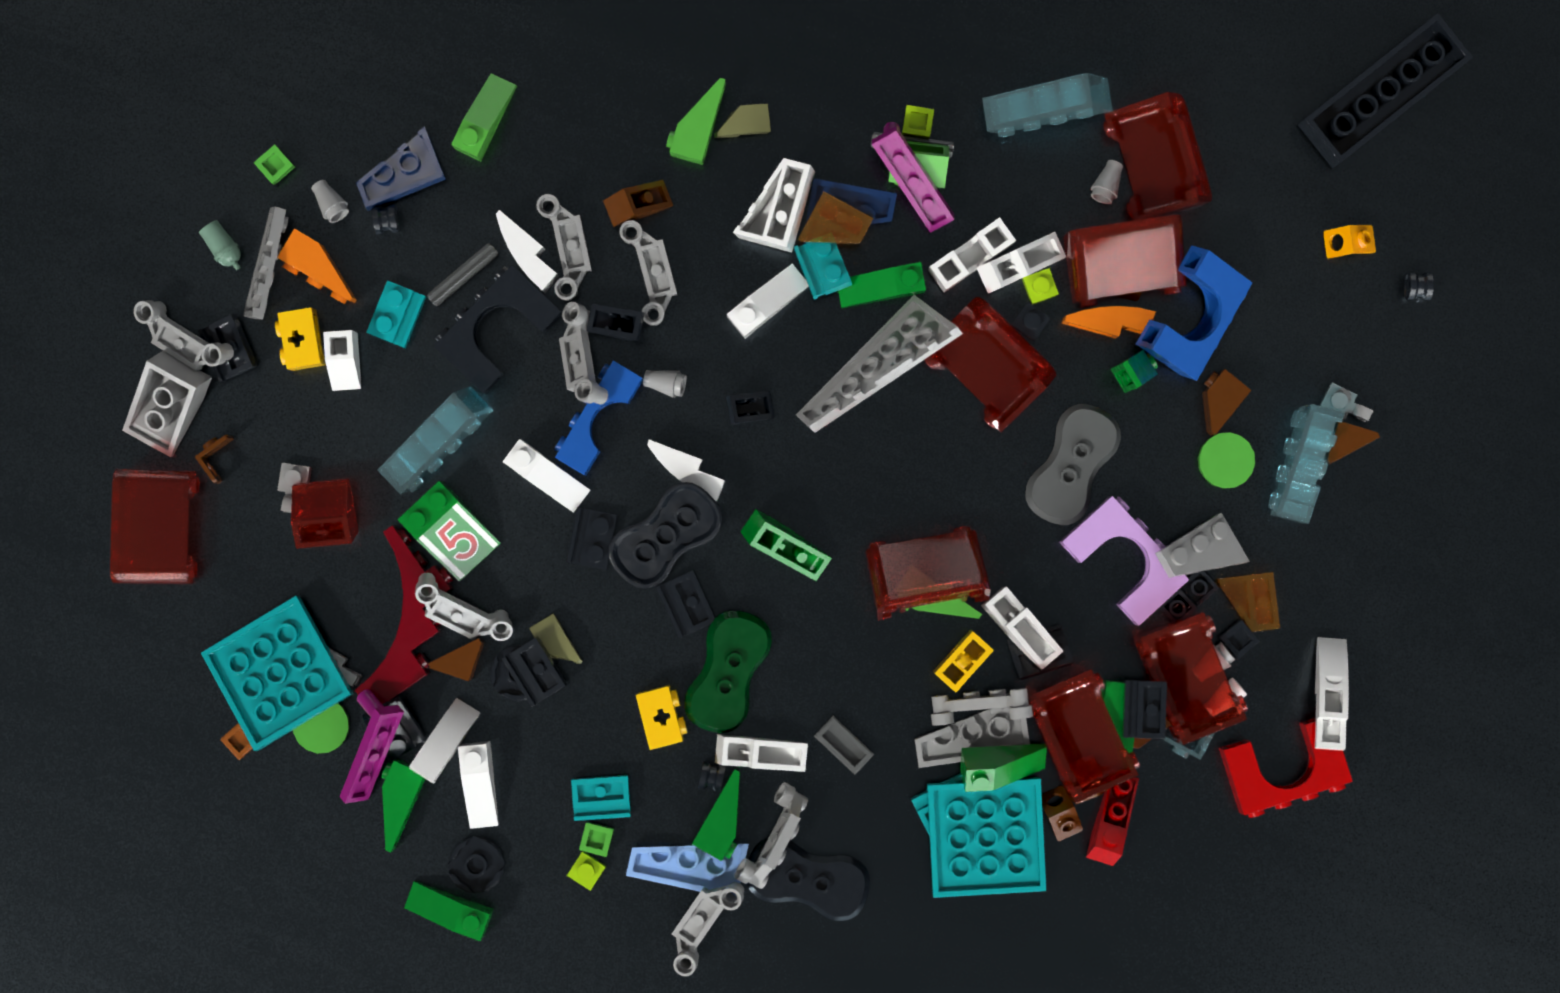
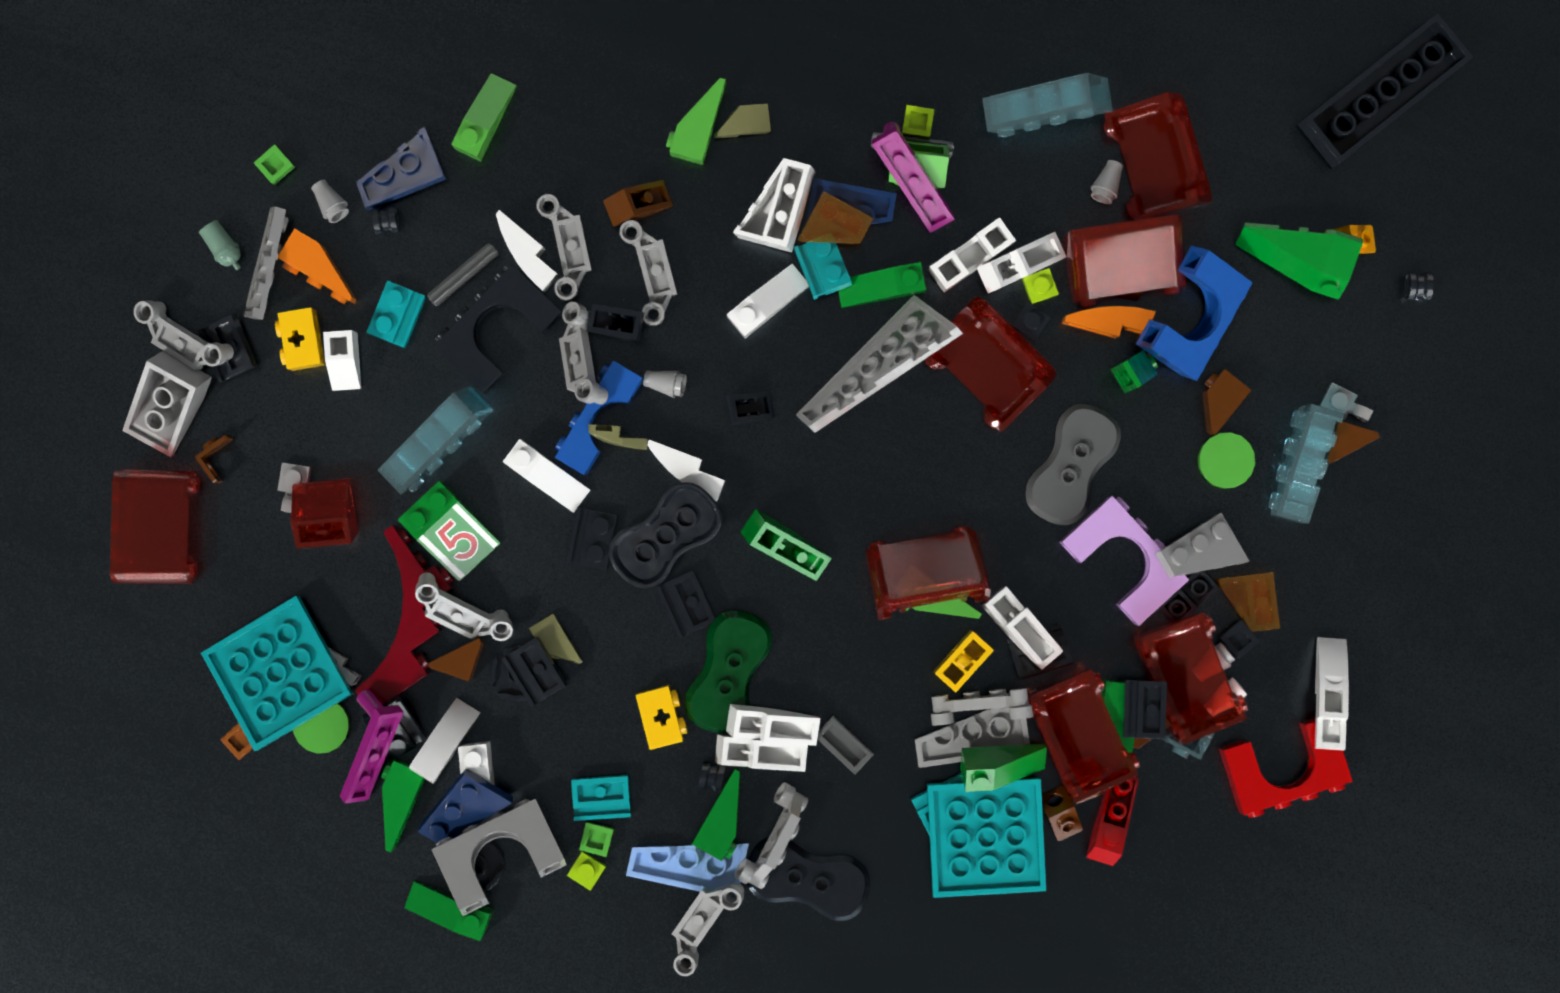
(458, 855): none -> light grey arch
(463, 805): none -> dark blue wing
(611, 435): none -> olive slope
(772, 725): none -> white slope
(1312, 259): none -> green wedge

